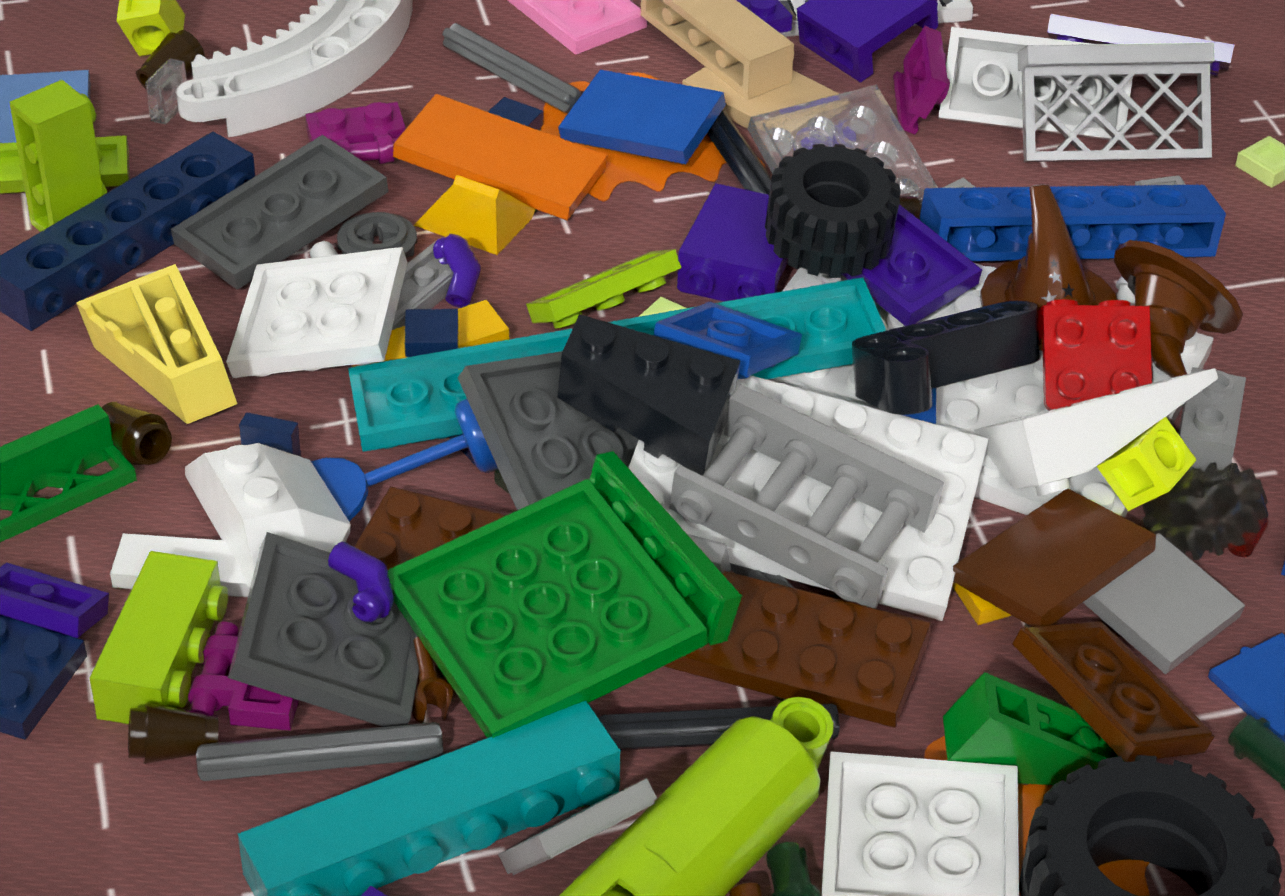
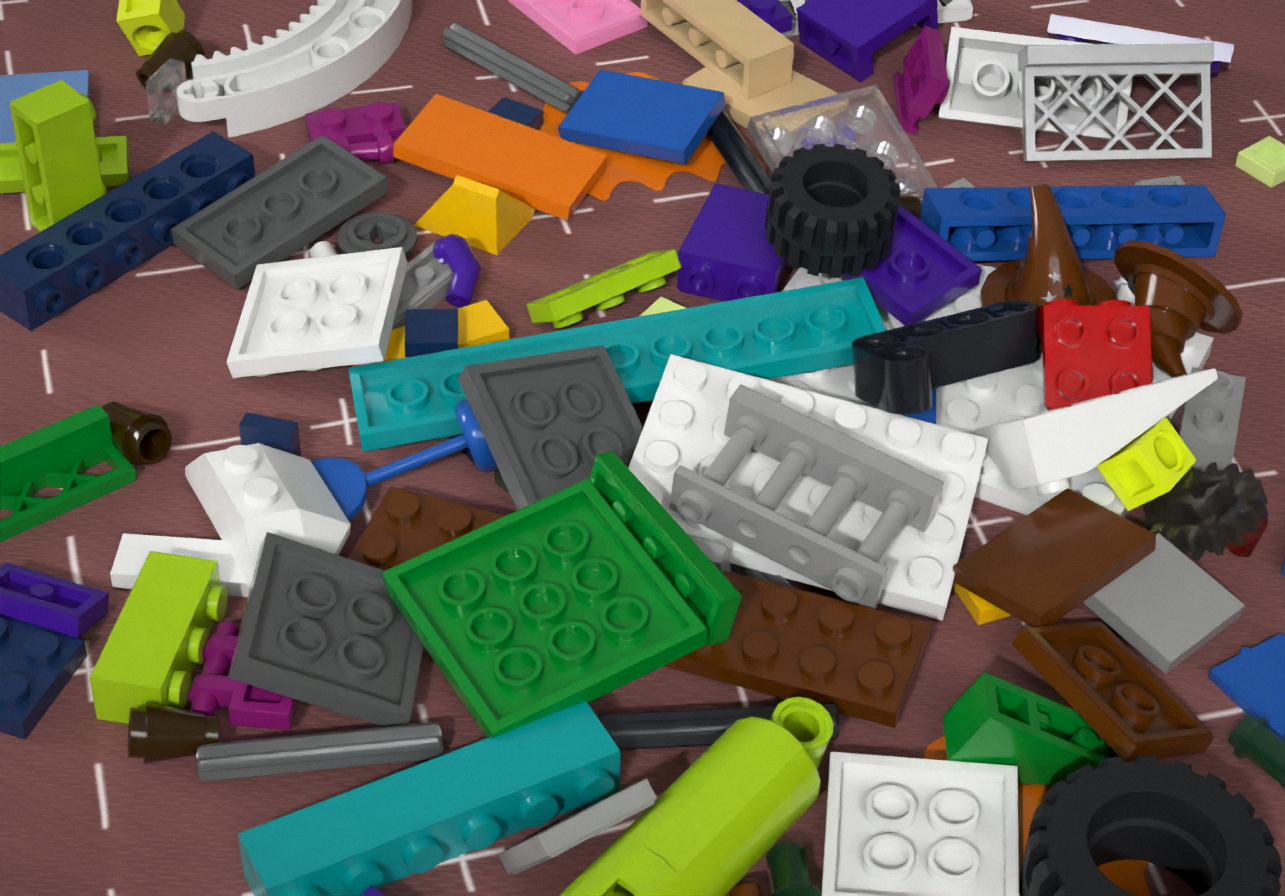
(160, 343): light yellow wedge -> none
(371, 577): dark purple arm -> none
(431, 688): reddish brown hand -> none
(650, 388): black wedge -> none
(731, 335): blue plate -> none

